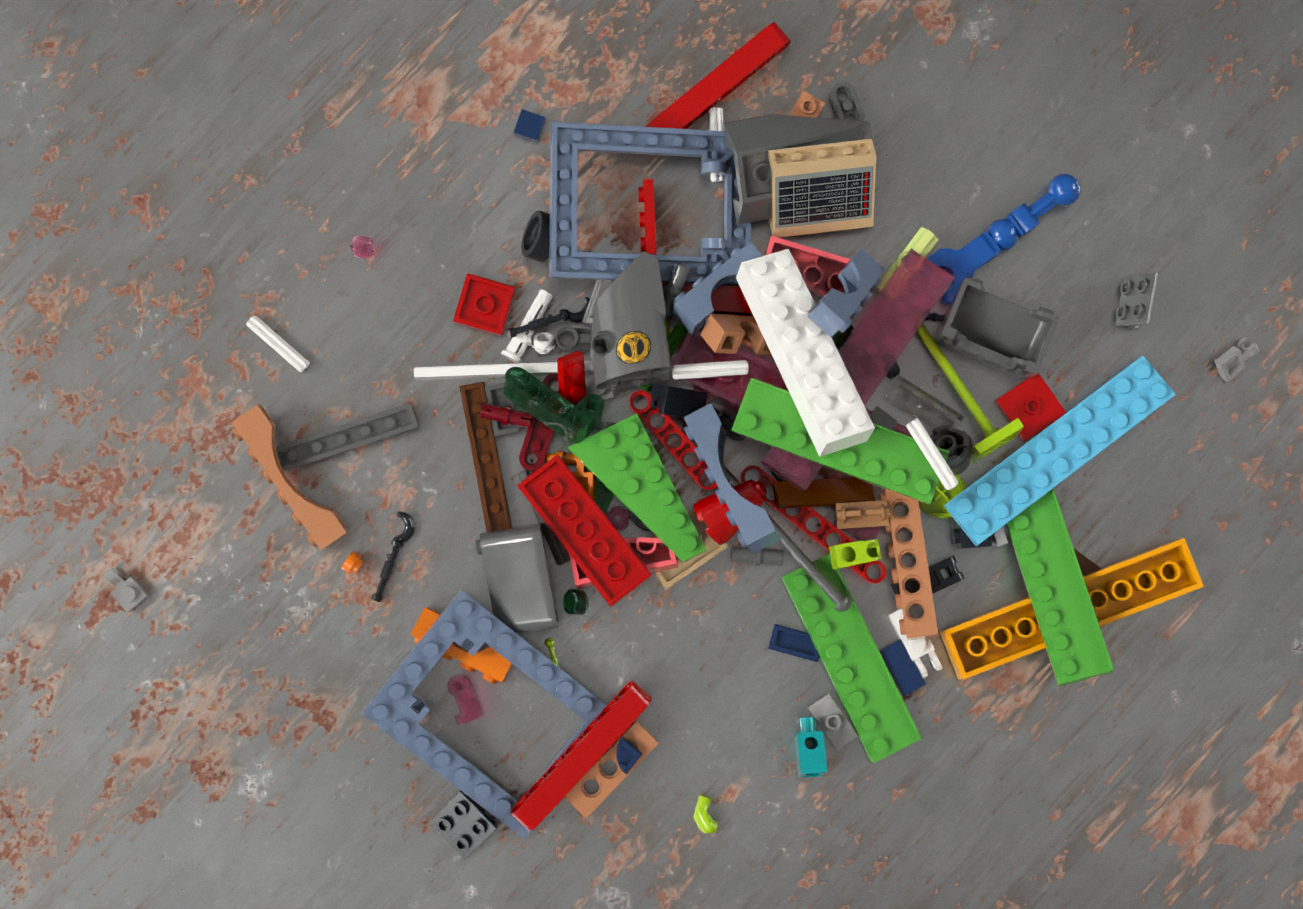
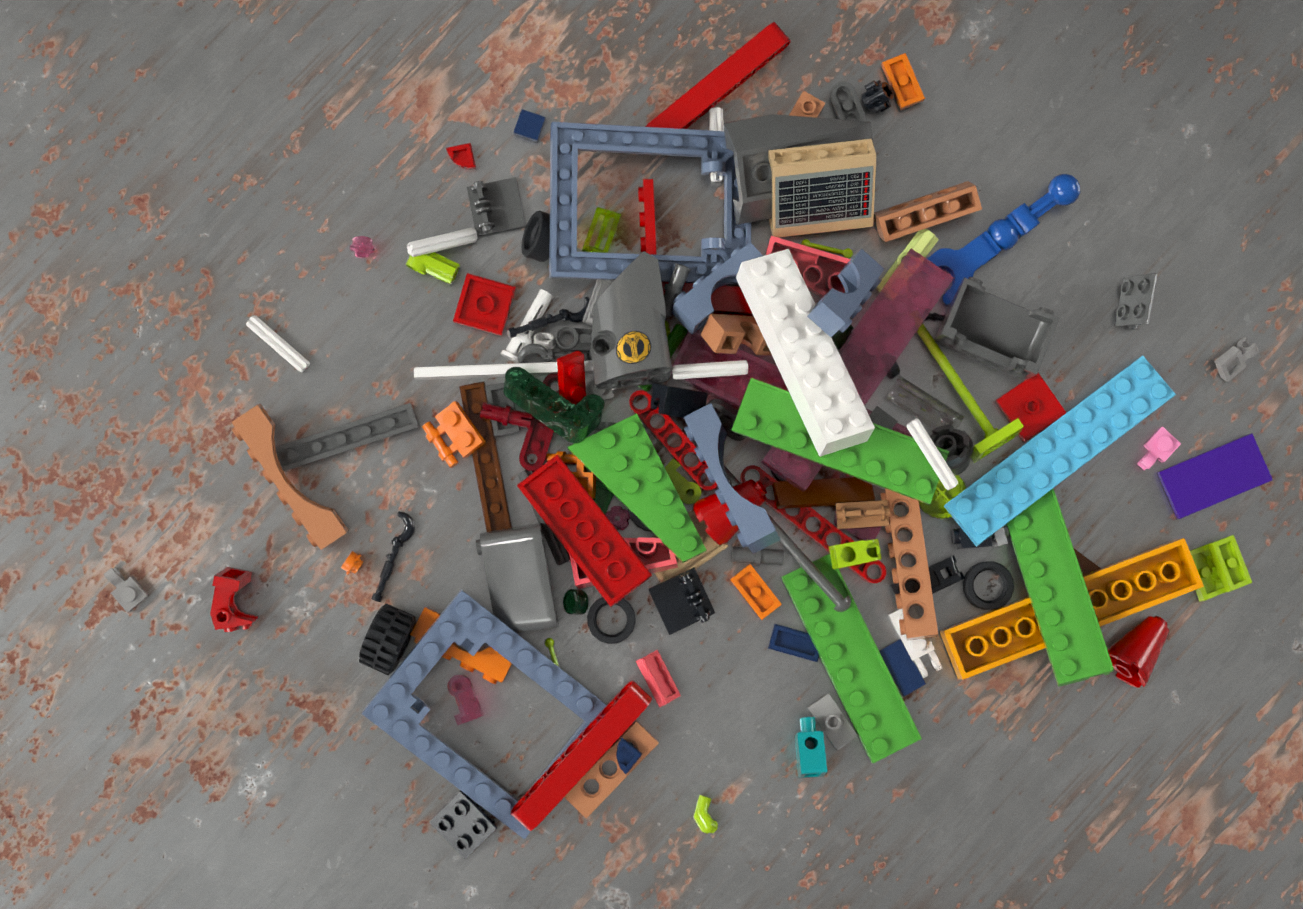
(226, 585): none -> red tile
(387, 639): none -> black tyre
(434, 265): none -> lime piece
(442, 242): none -> white axle
(460, 430): none -> orange plate
(462, 156): none -> red tile
(496, 206): none -> dark grey hinge
(546, 354): none -> dark grey piece
(586, 247): none -> clear neon green tile
(606, 638): none -> black tyre
(658, 678): none -> coral plate
(682, 601): none -> black hinge
(688, 491): none -> lime leg
(755, 591): none -> orange plate
(847, 253): none -> lime hinge
(877, 96): none -> black gear
(903, 81): none -> orange plate
(927, 211): none -> nougat brick
(1002, 571): none -> black tyre
(1138, 651): none -> red cone
(1159, 447): none -> bright pink plate
(1214, 476): none -> dark purple tile
(1220, 567): none -> lime slope

